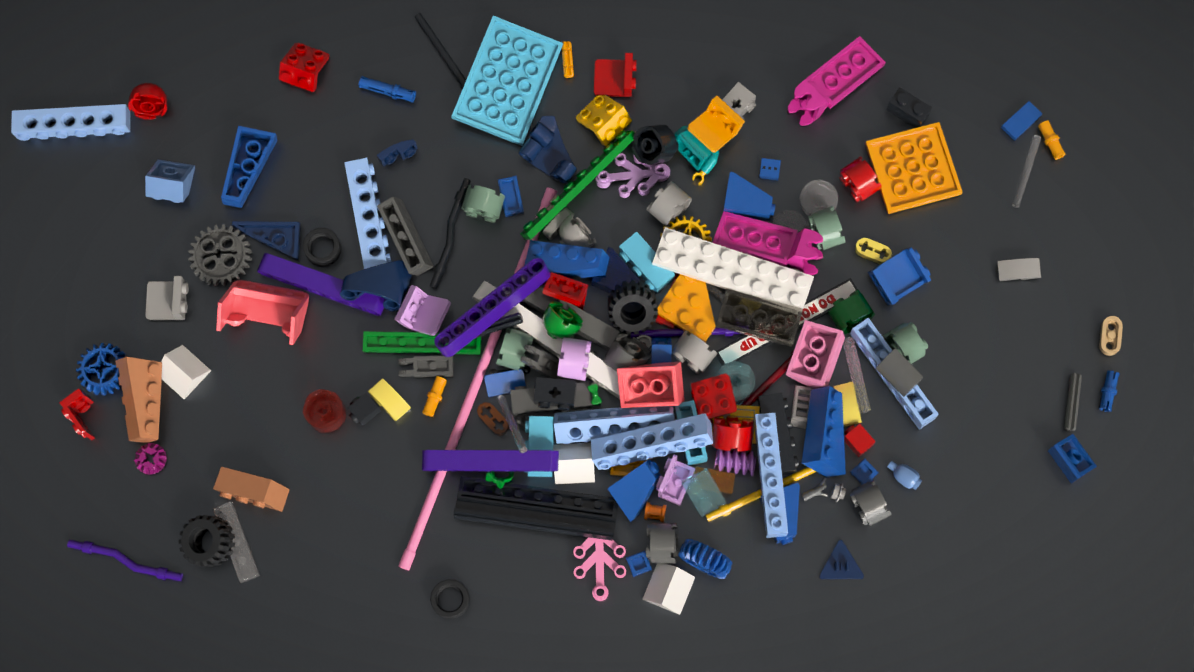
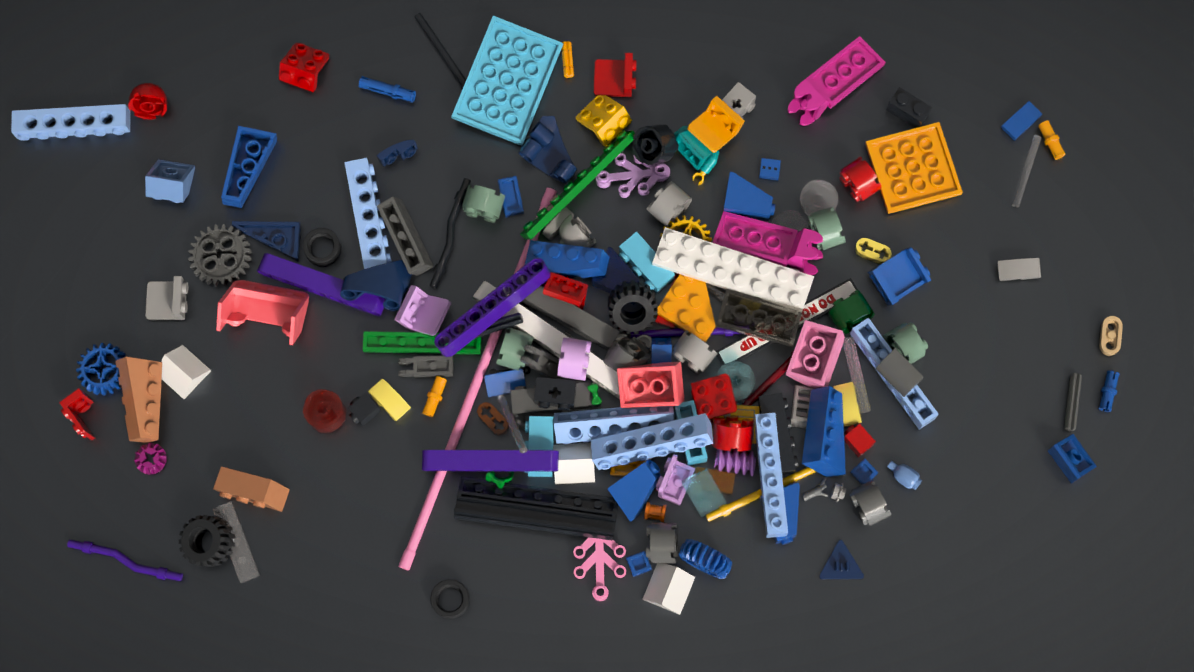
(561, 322): green cylinder -> none

